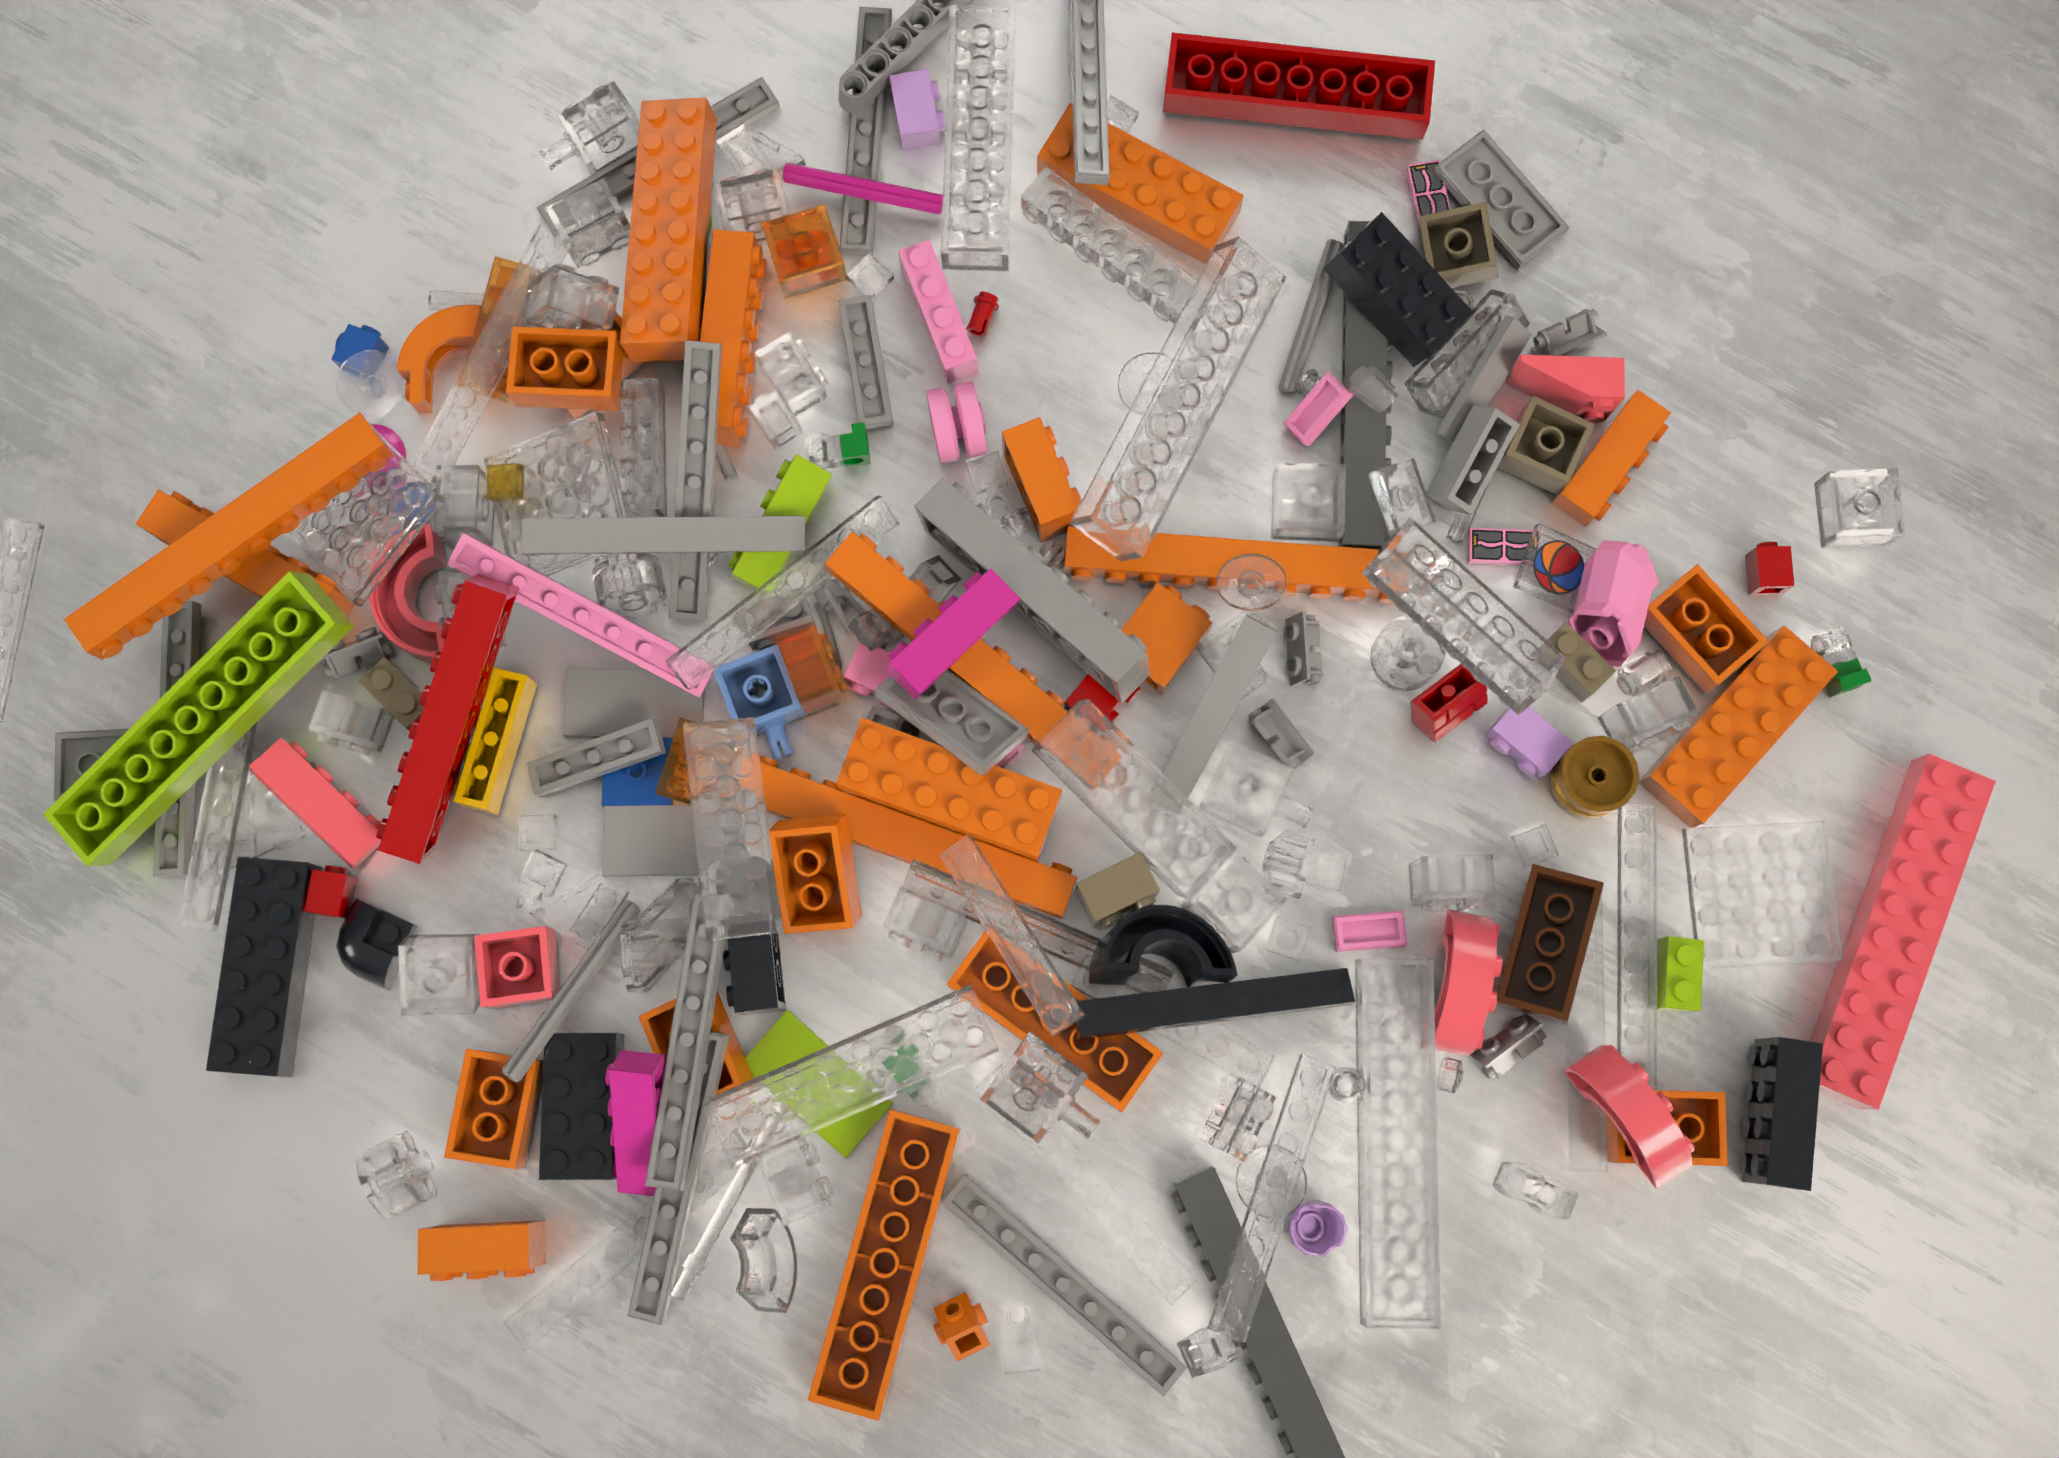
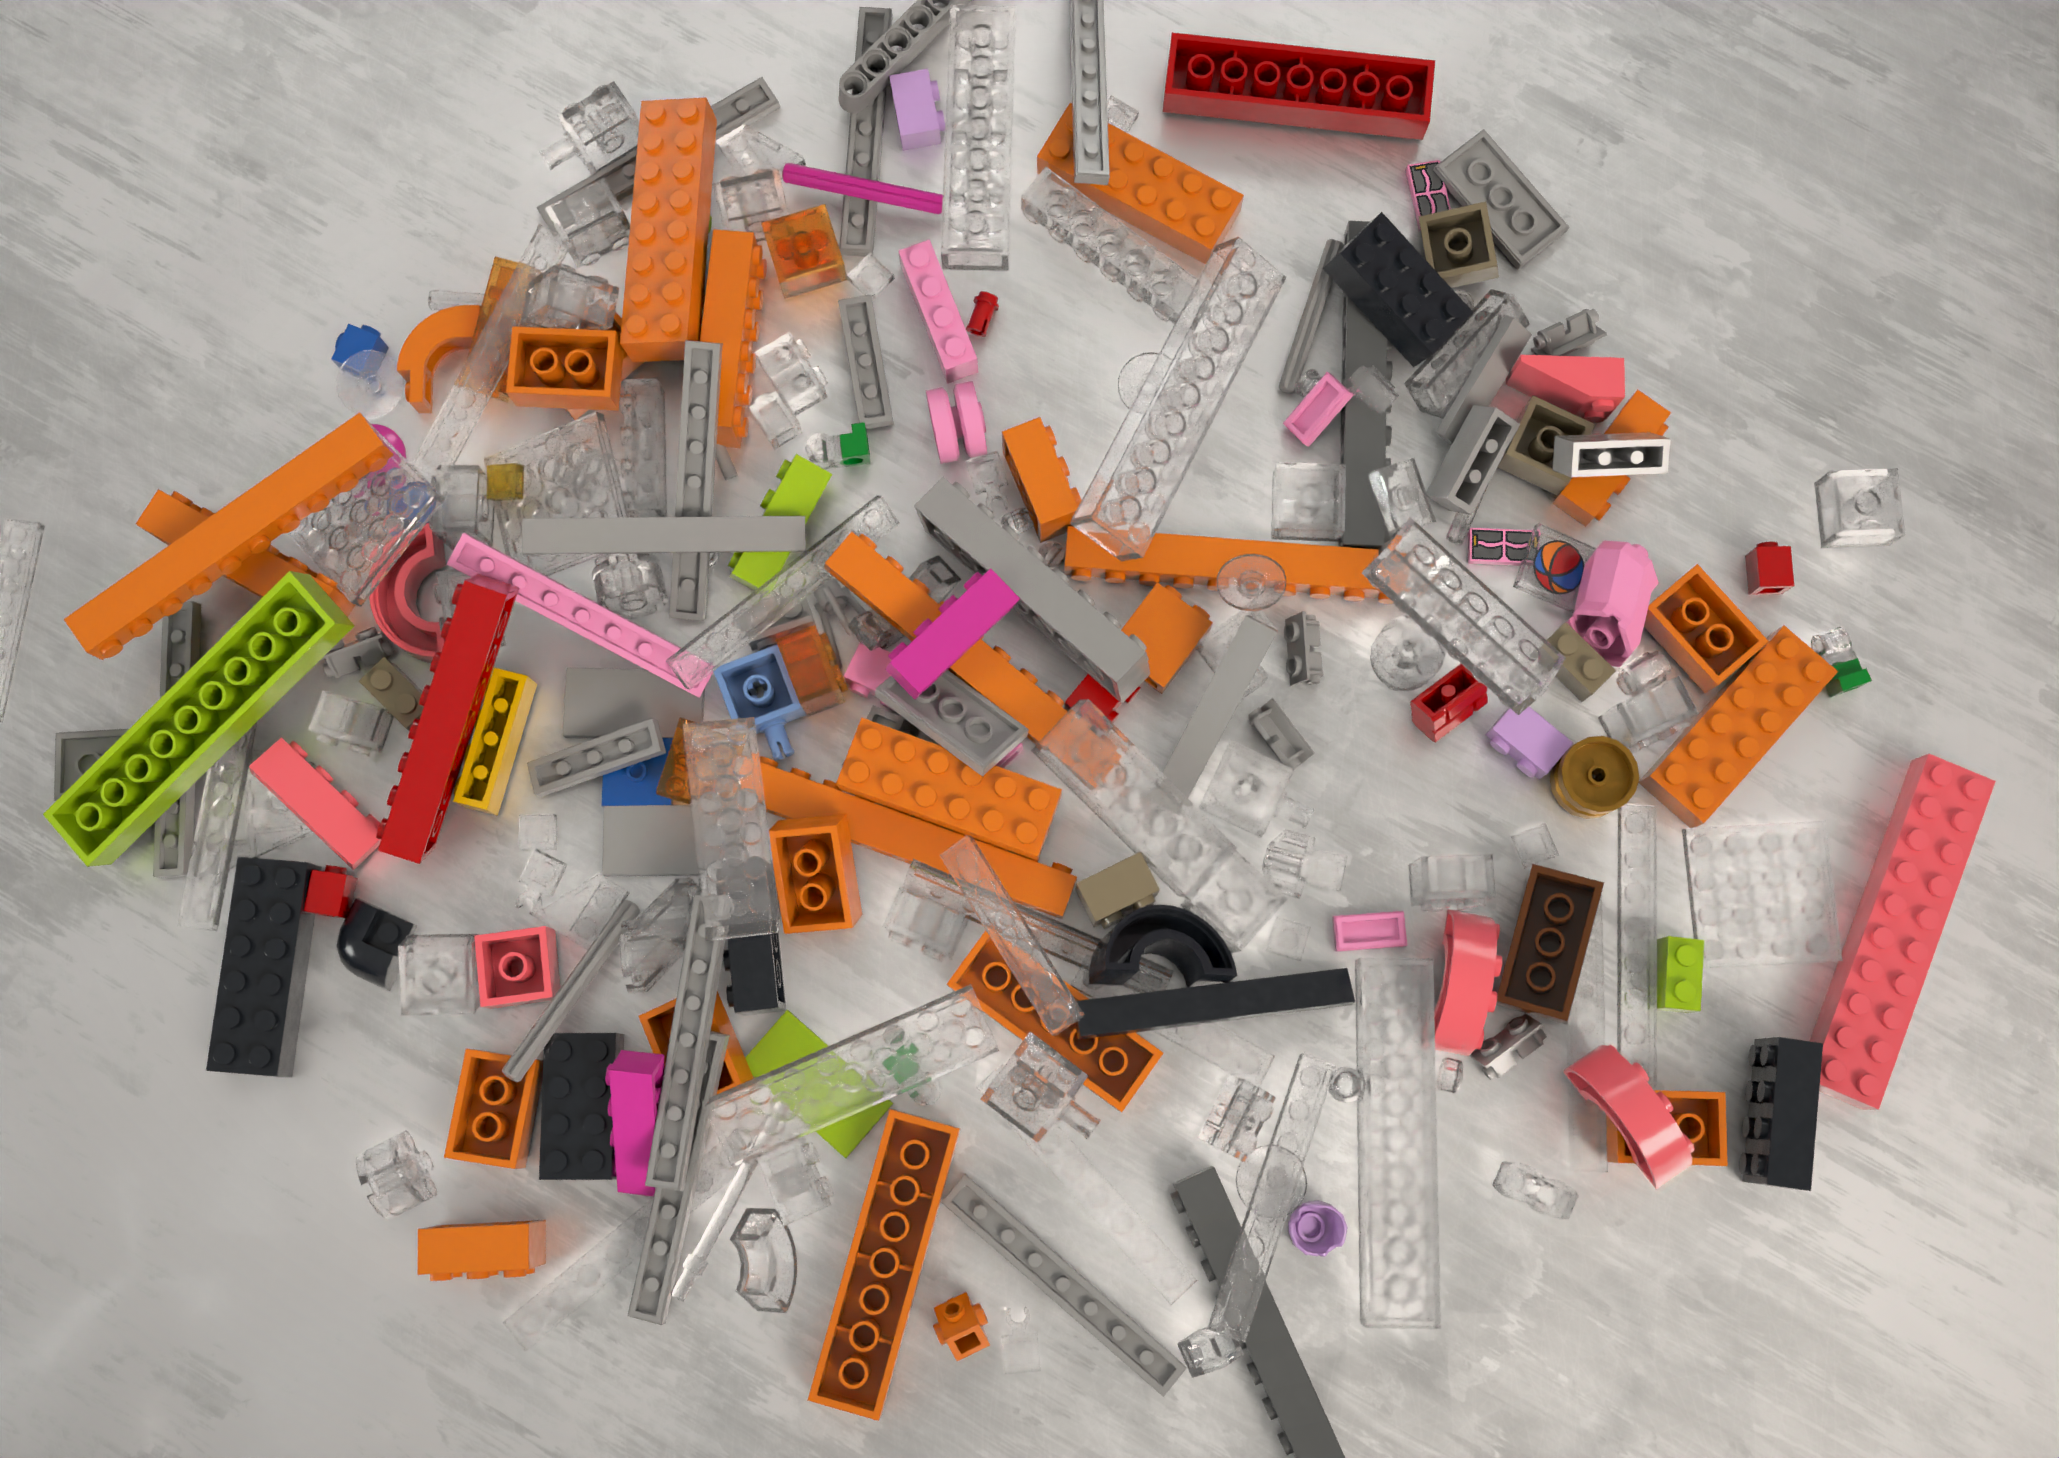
(1611, 454): none -> light grey brick

